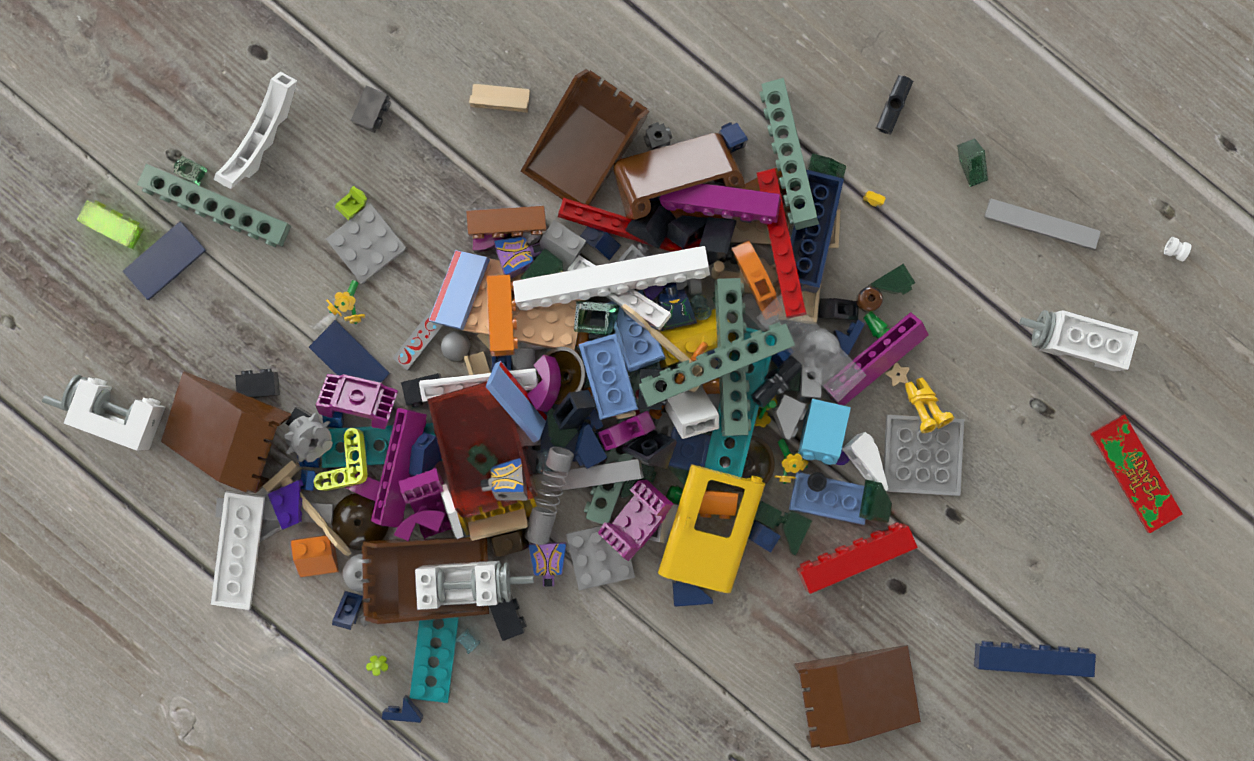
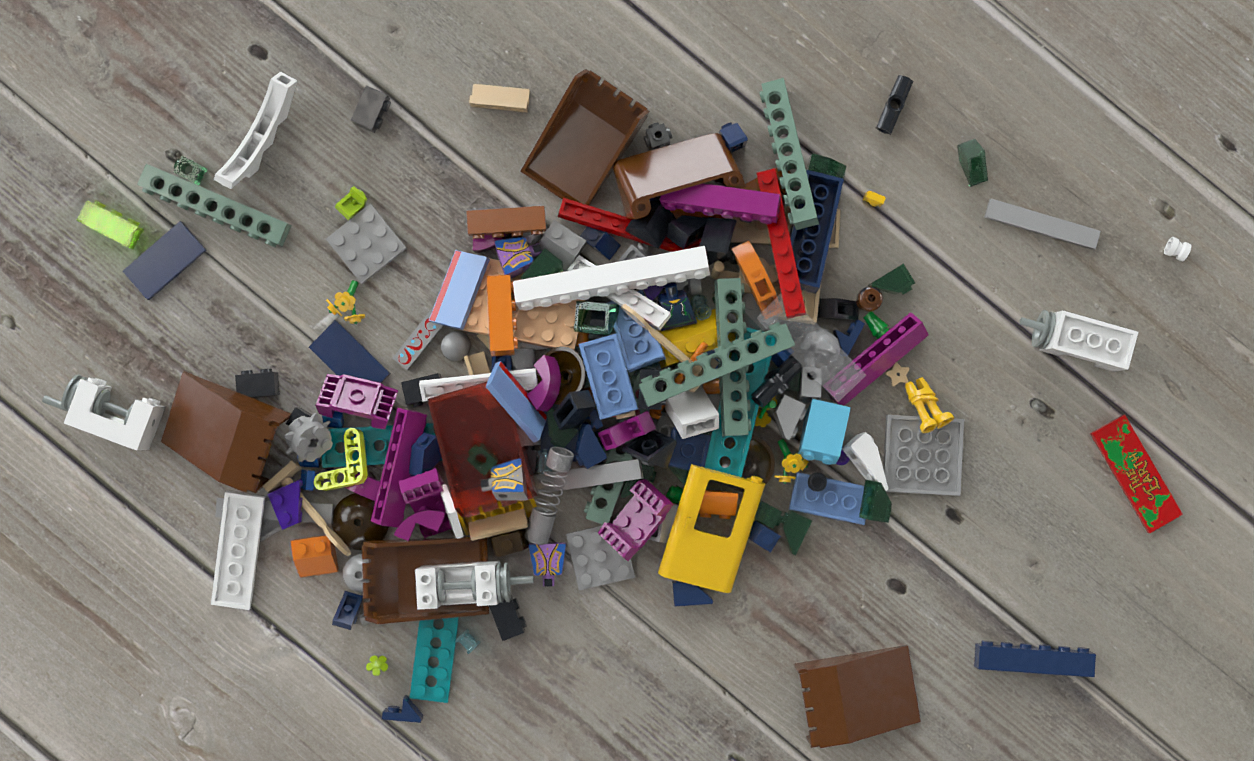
(857, 557): red brick -> none

